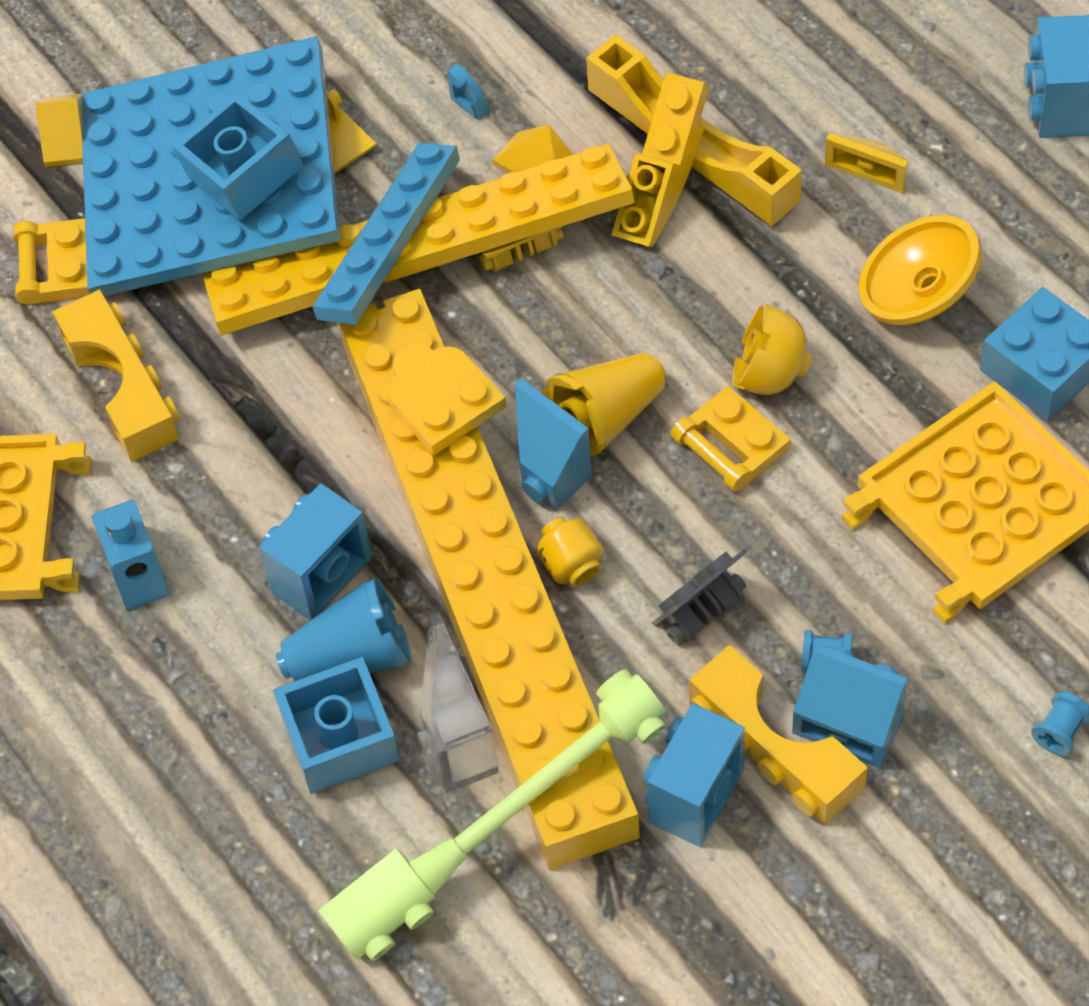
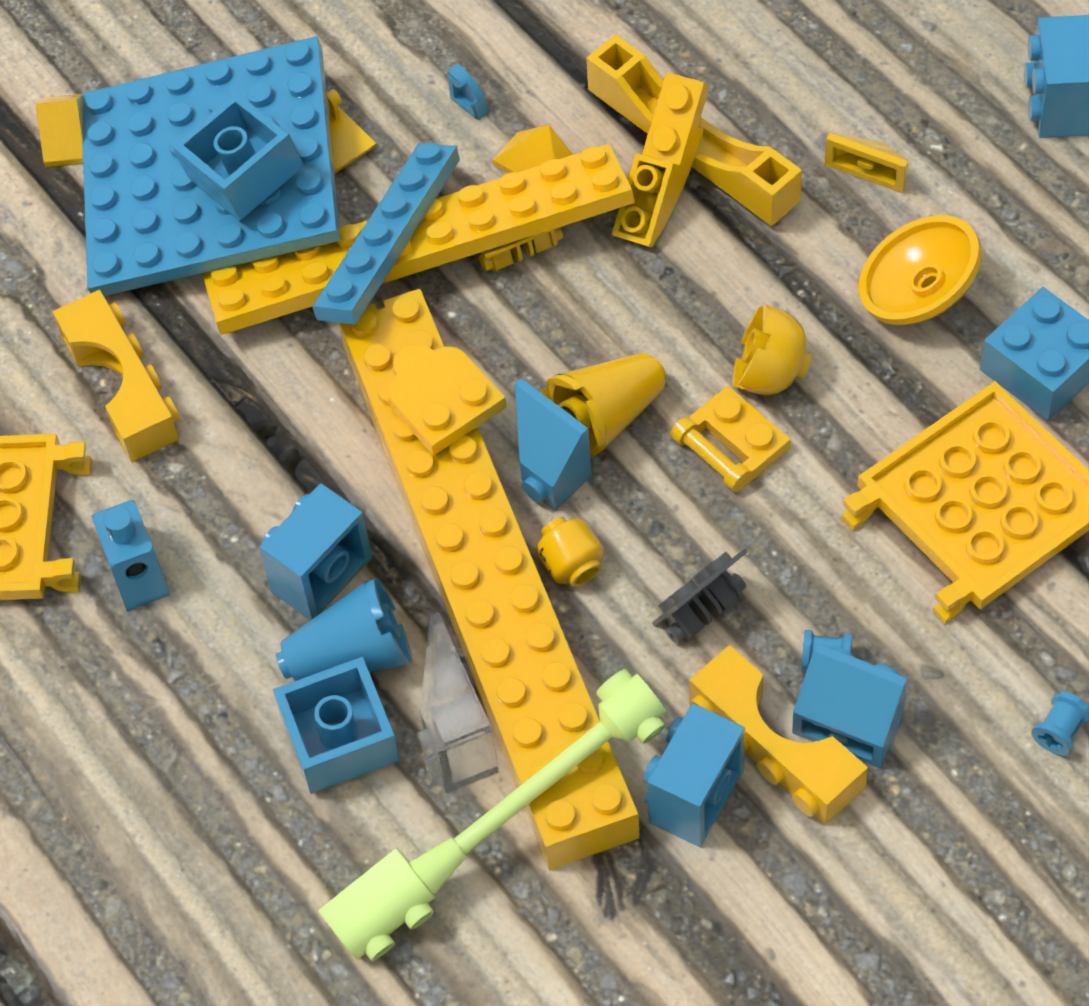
(65, 261): yellow plate -> none

